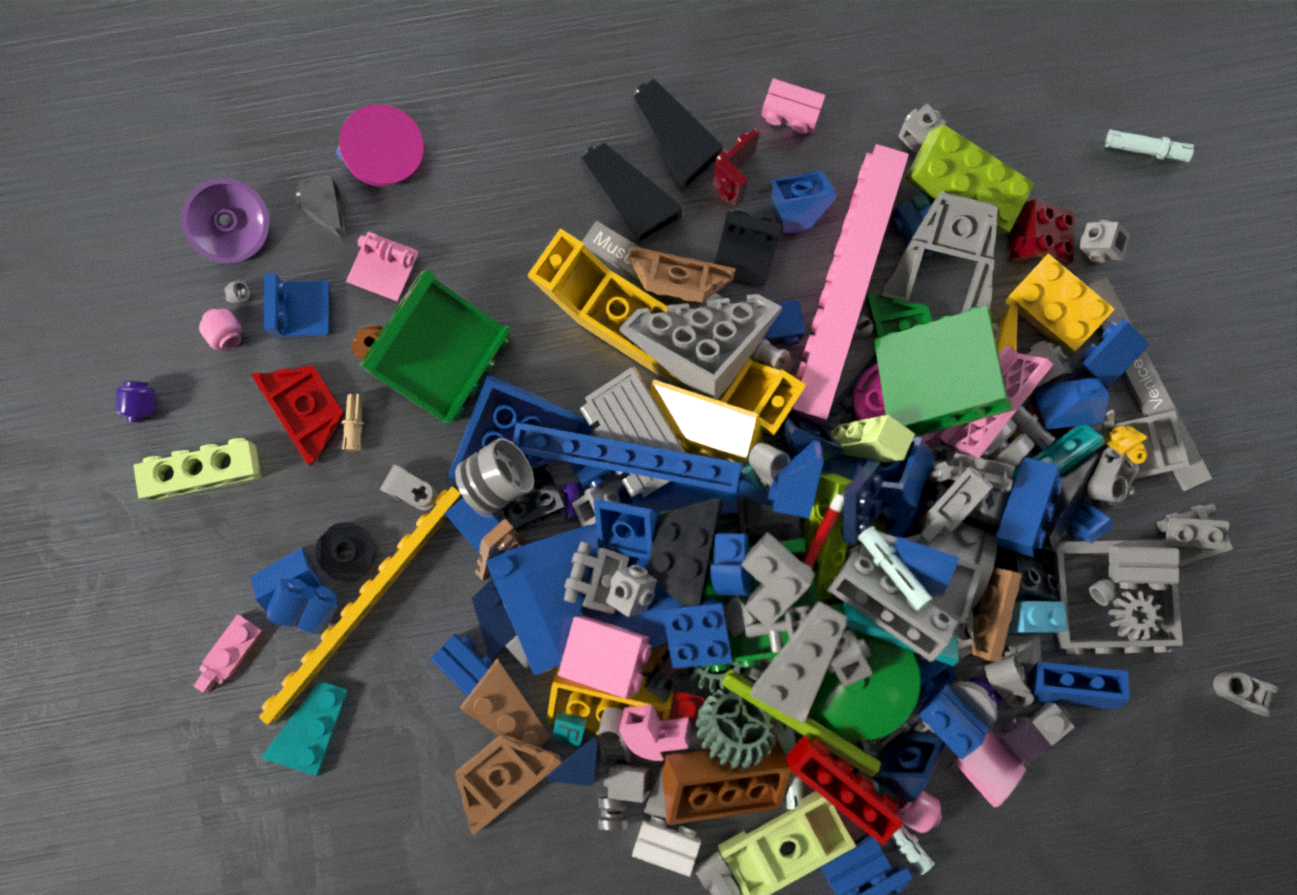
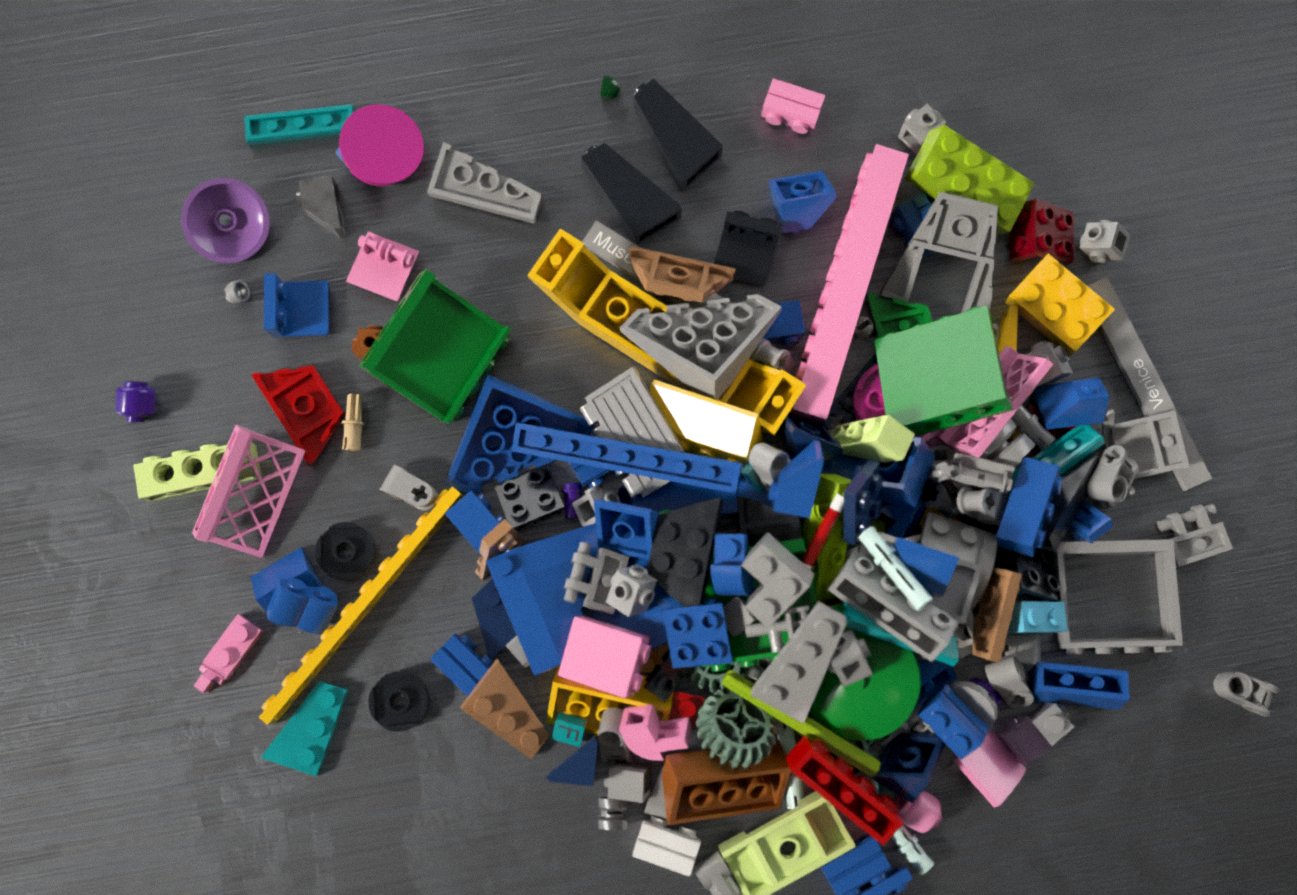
(221, 329): bright pink head -> none
(223, 485): none -> bright pink fence
(296, 124): none -> teal tile
(386, 689): none -> black plate
(472, 184): none -> light grey wing
(494, 476): light grey wheel -> none
(500, 777): medium nougat wing -> none
(610, 87): none -> dark green hinge
(727, 178): dark red bracket -> none
(956, 503): light grey hinge -> none
(1103, 592): light grey hinge -> none
(1115, 353): blue slope -> none
(1128, 440): yellow hinge -> none
(1140, 606): light grey gear -> none
(1144, 565): light grey brick -> none
(1158, 147): light aqua pin -> none
(1195, 532): light grey hinge -> none

